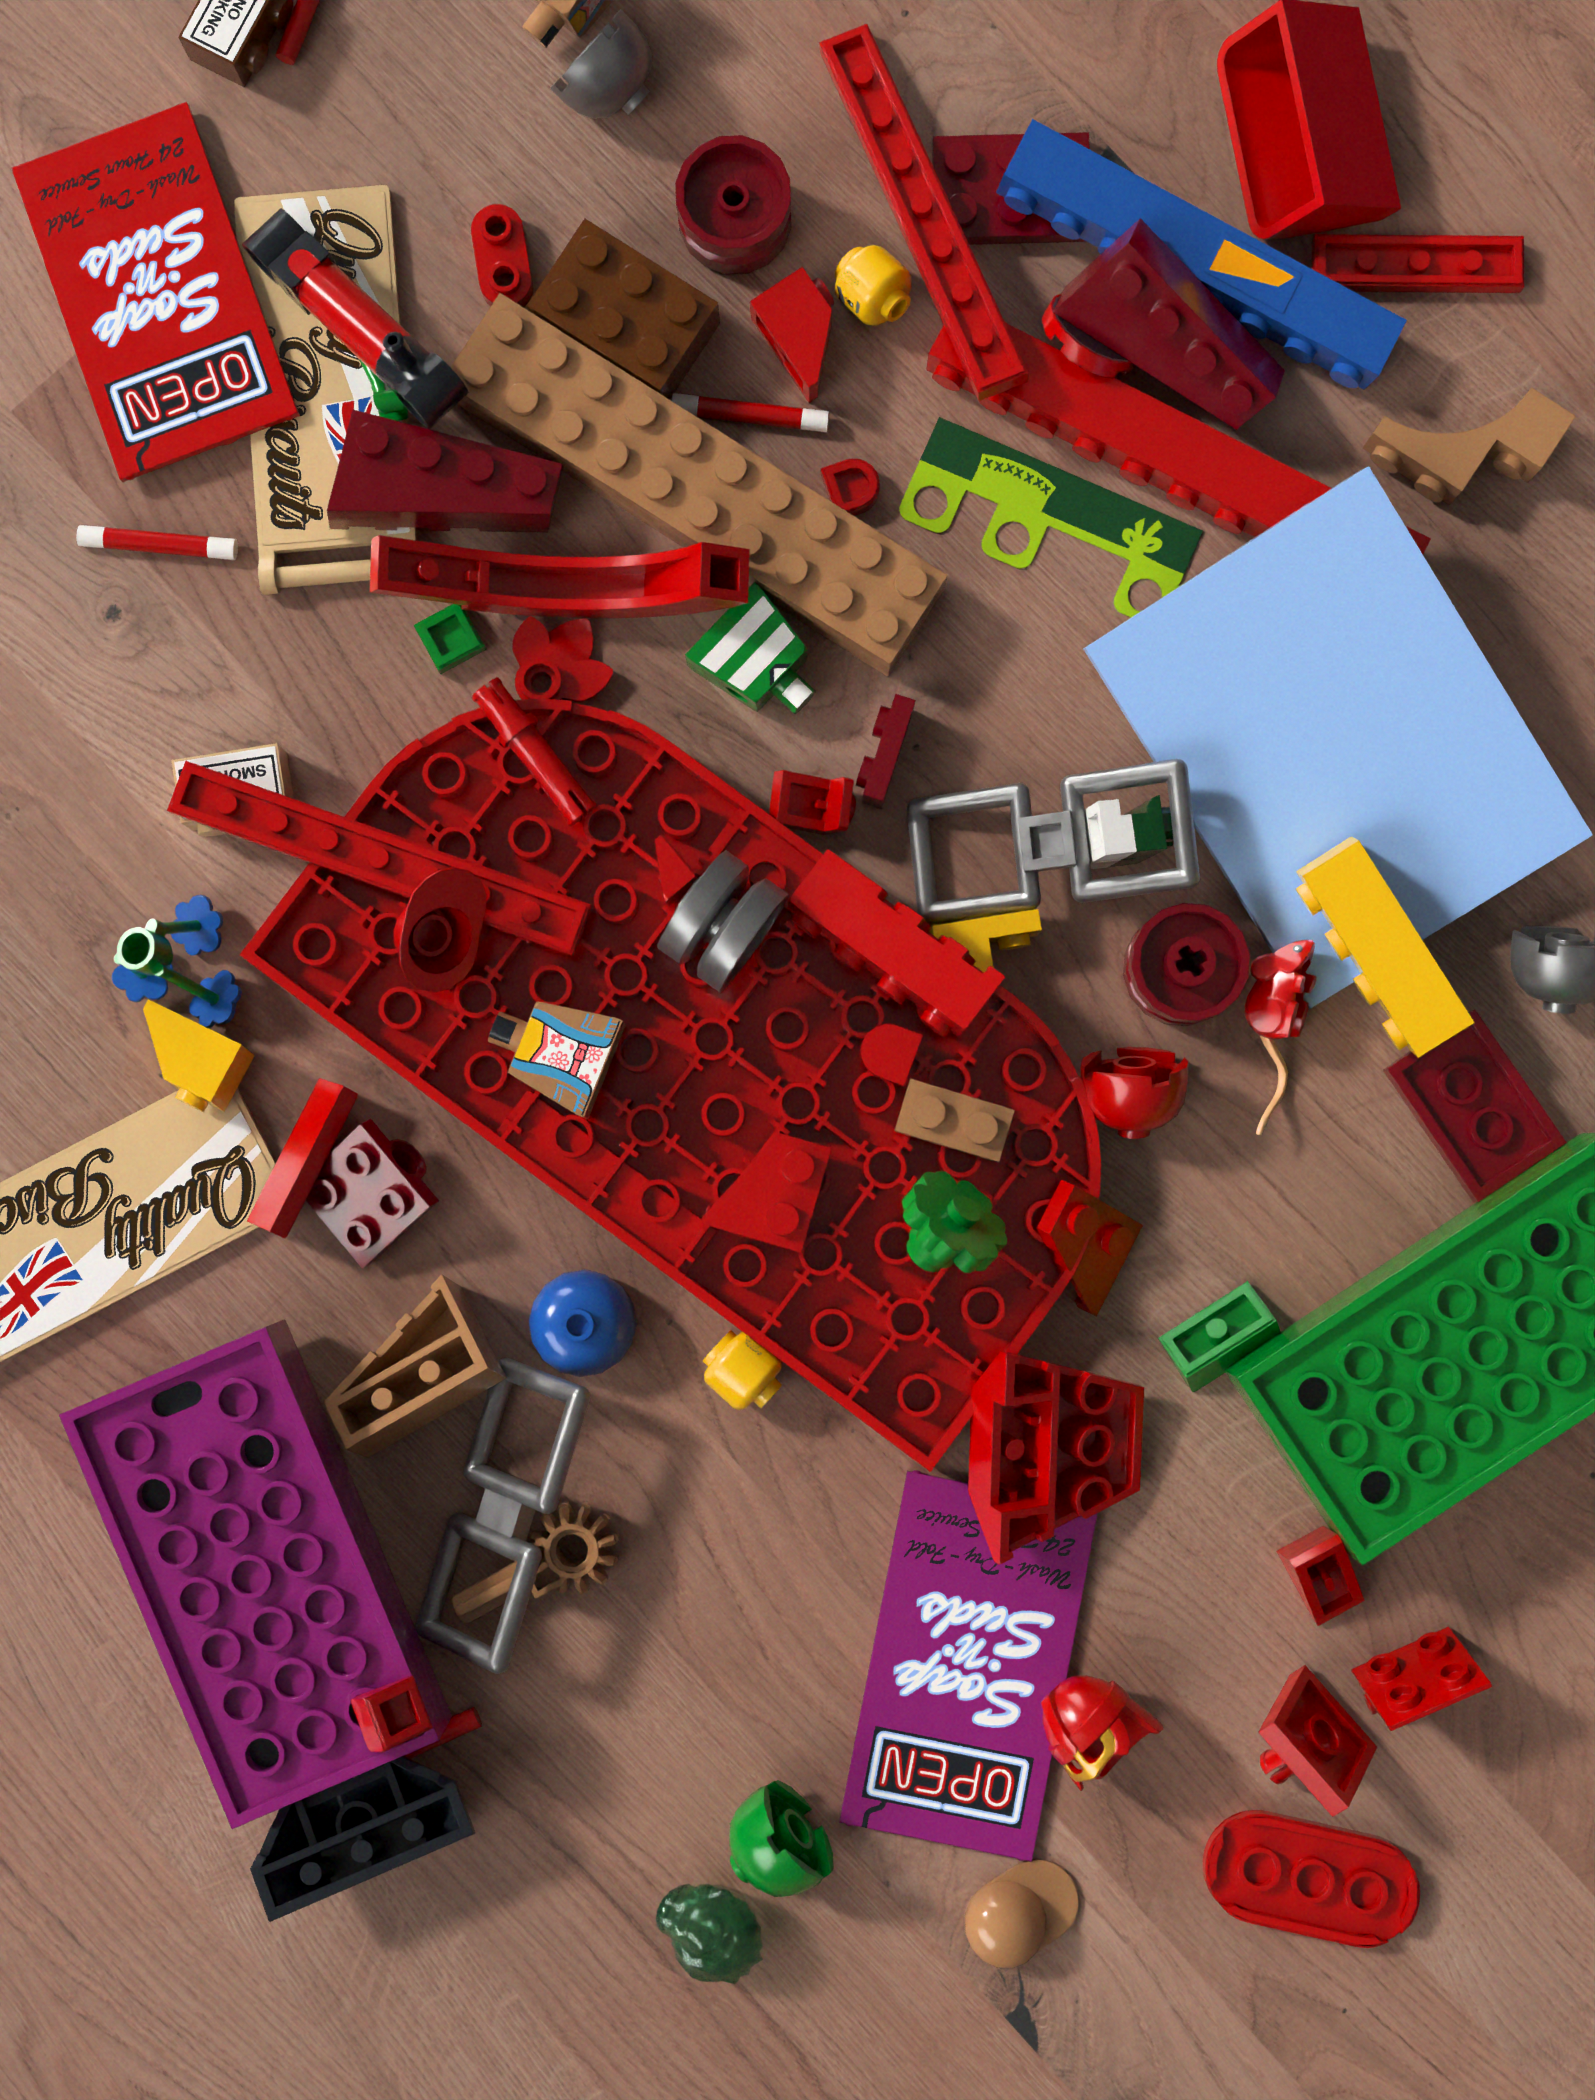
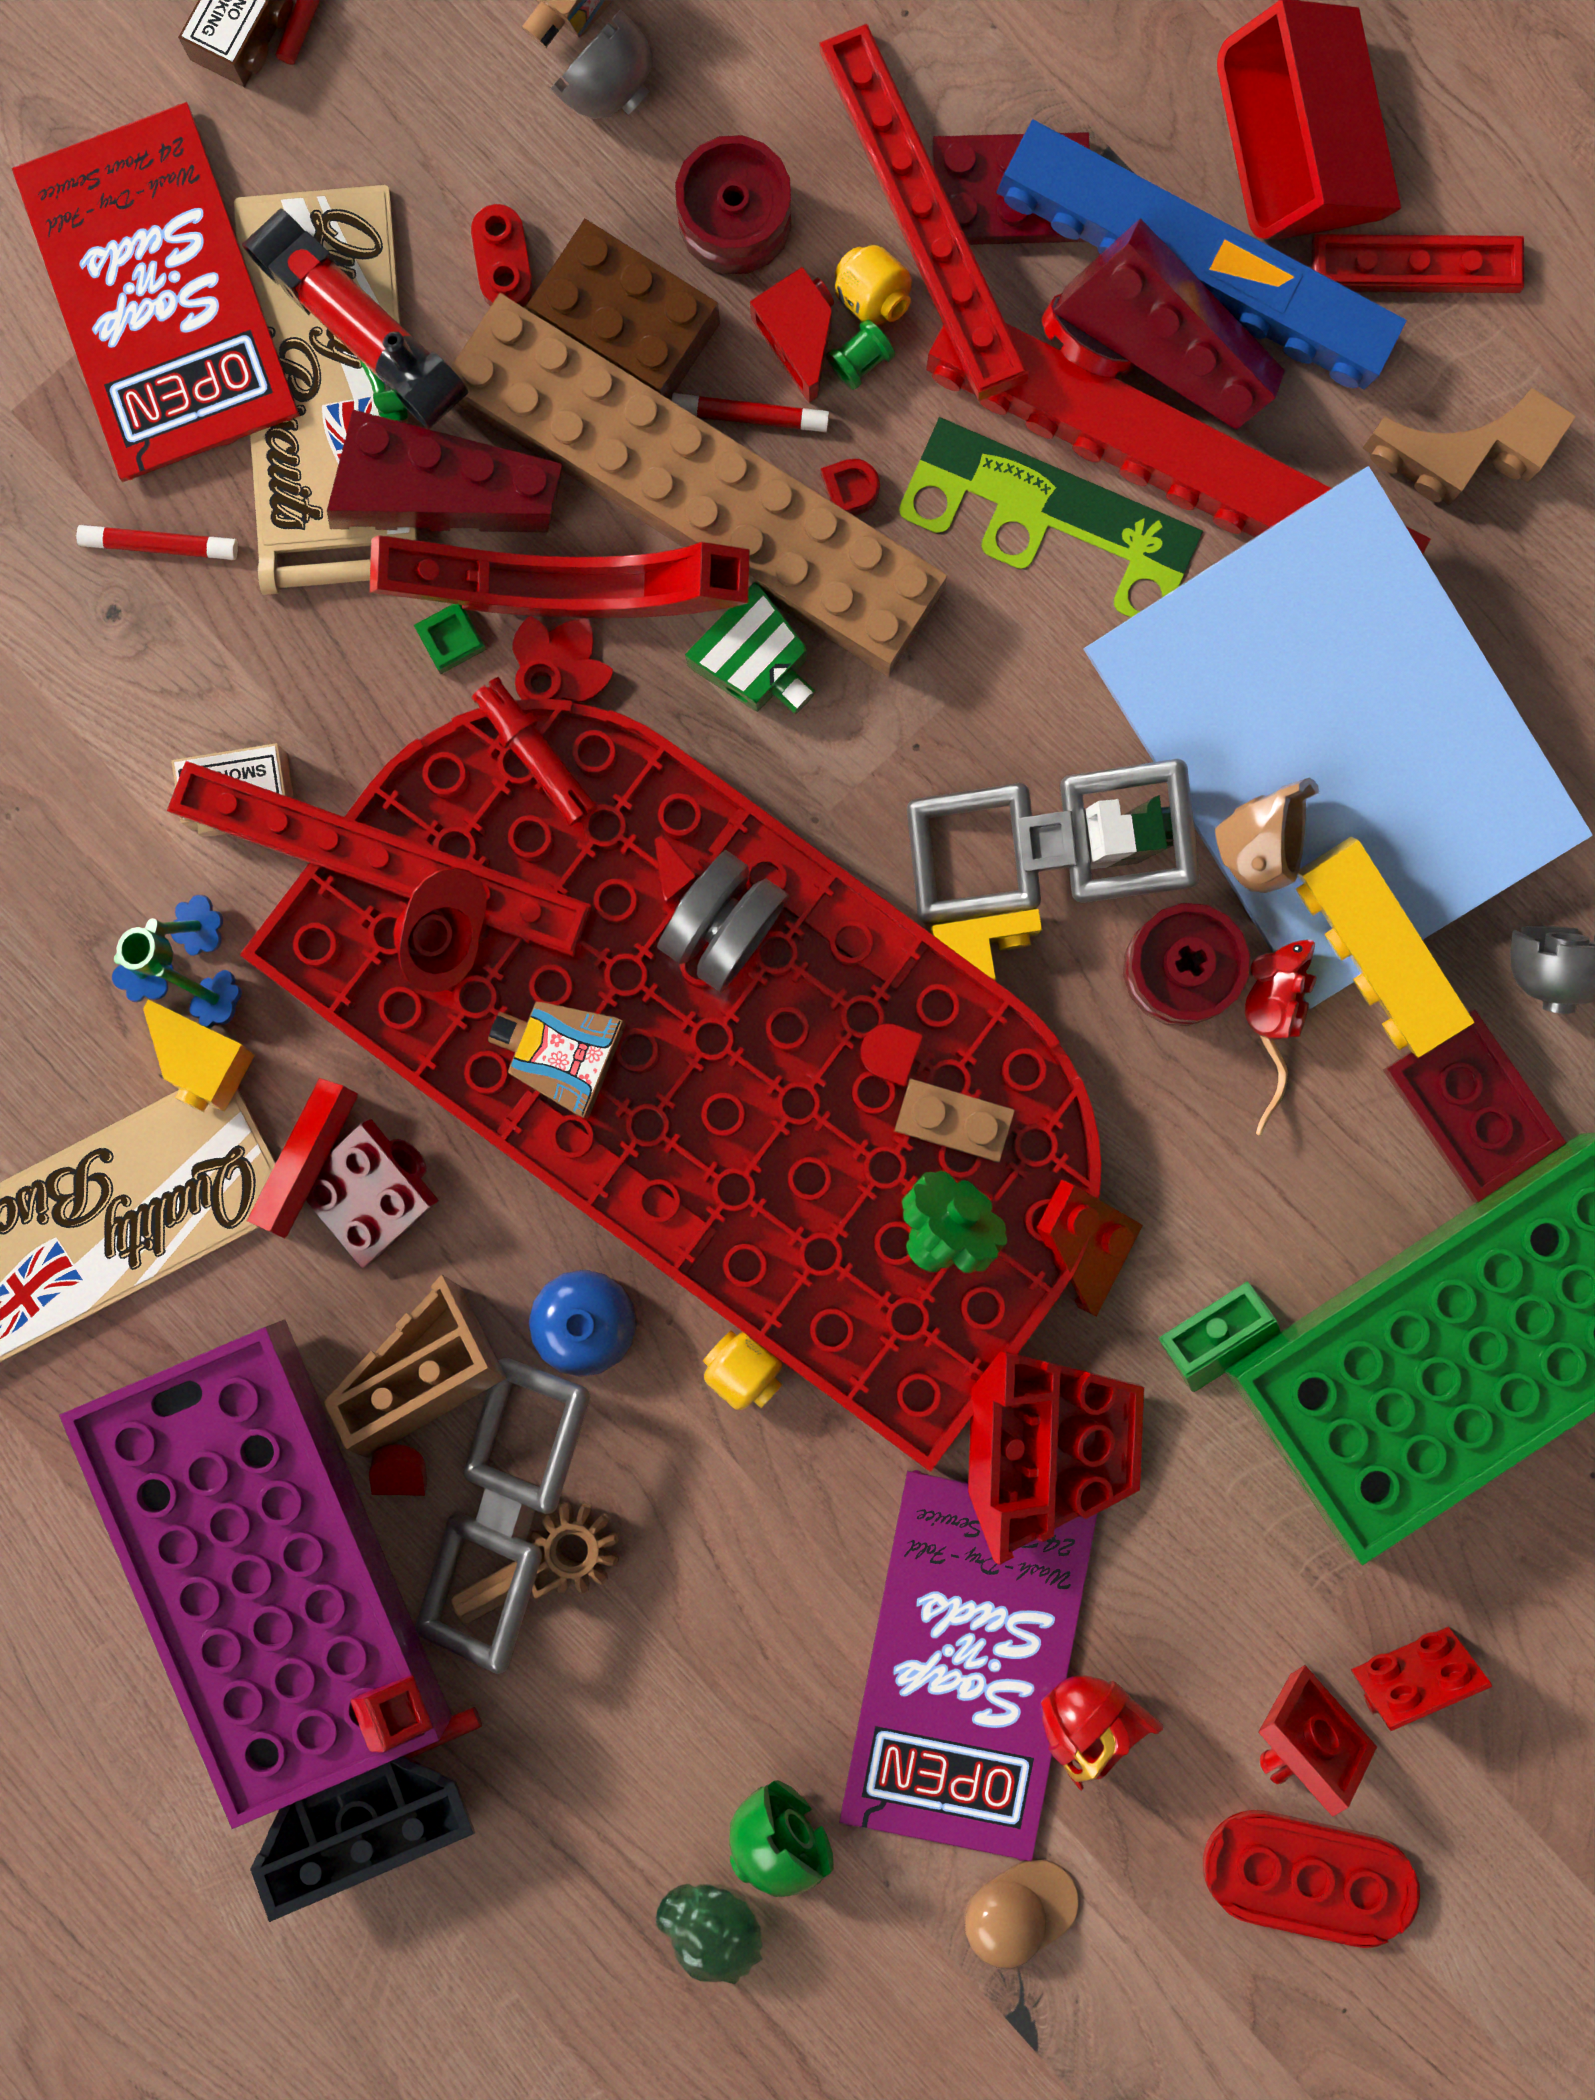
(398, 1472): none -> red tile
(774, 1194): red wing -> none
(812, 802): red bracket -> none
(860, 354): none -> green bush
(891, 729): dark red plate -> none
(892, 944): red wedge -> none
(1136, 1090): red cylinder -> none
(1266, 837): none -> medium nougat helmet
(1322, 1574): red slope -> none

